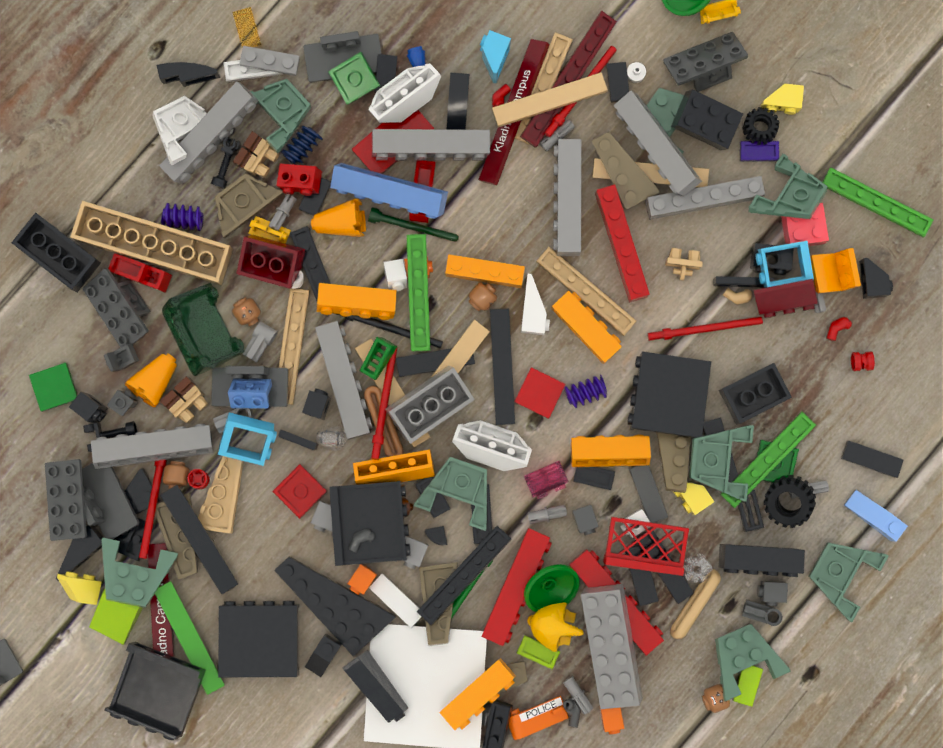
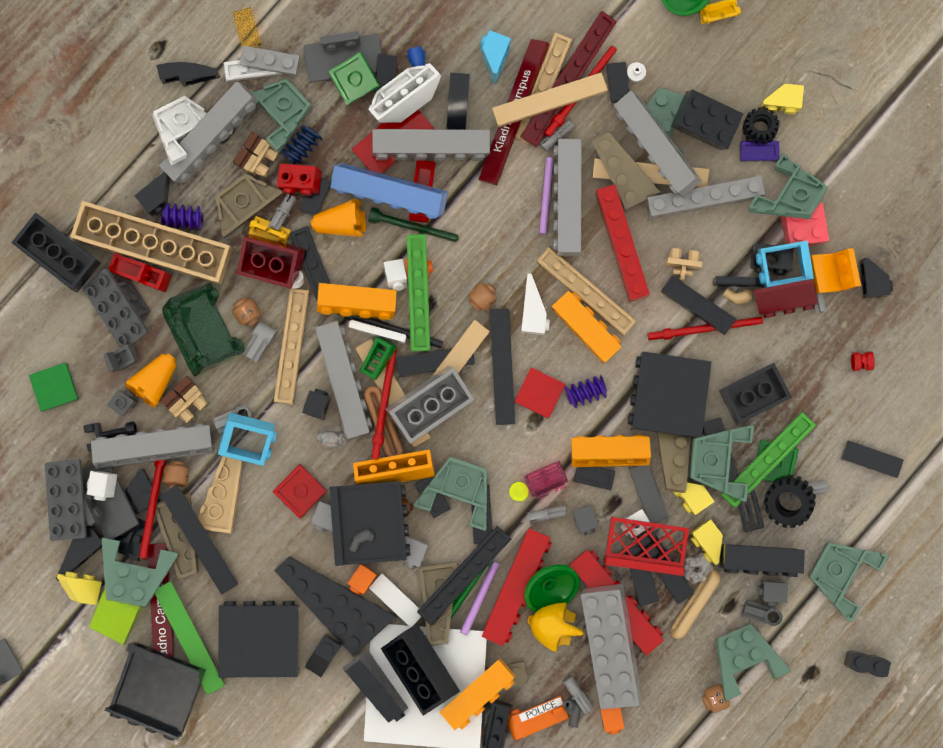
(89, 408): black brick -> none
(101, 485): none -> white brick
(155, 195): none -> black slope
(195, 479): red wheel -> none
(223, 378): dark grey bracket -> none
(229, 150): black bar -> none
(249, 393): medium blue bracket -> none
(298, 440): black tile -> none
(377, 331): none -> white tile
(420, 669): none -> black brick
(437, 535): black tile -> none
(479, 598): none -> lavender bar
(484, 271): light orange brick -> none
(492, 445): white wedge -> none
(498, 96): red arm -> none
(518, 491): none -> neon yellow tile
(537, 652): lime tile -> none
(546, 195): none -> lavender bar
(698, 305): none -> black tile
(706, 63): dark grey bracket -> none
(709, 540): none -> light yellow slope
(748, 685): lime tile -> none
(837, 325): red arm -> none
(867, 663): none -> black brick
(876, 516): light blue slope -> none
(877, 202): bright green tile -> none

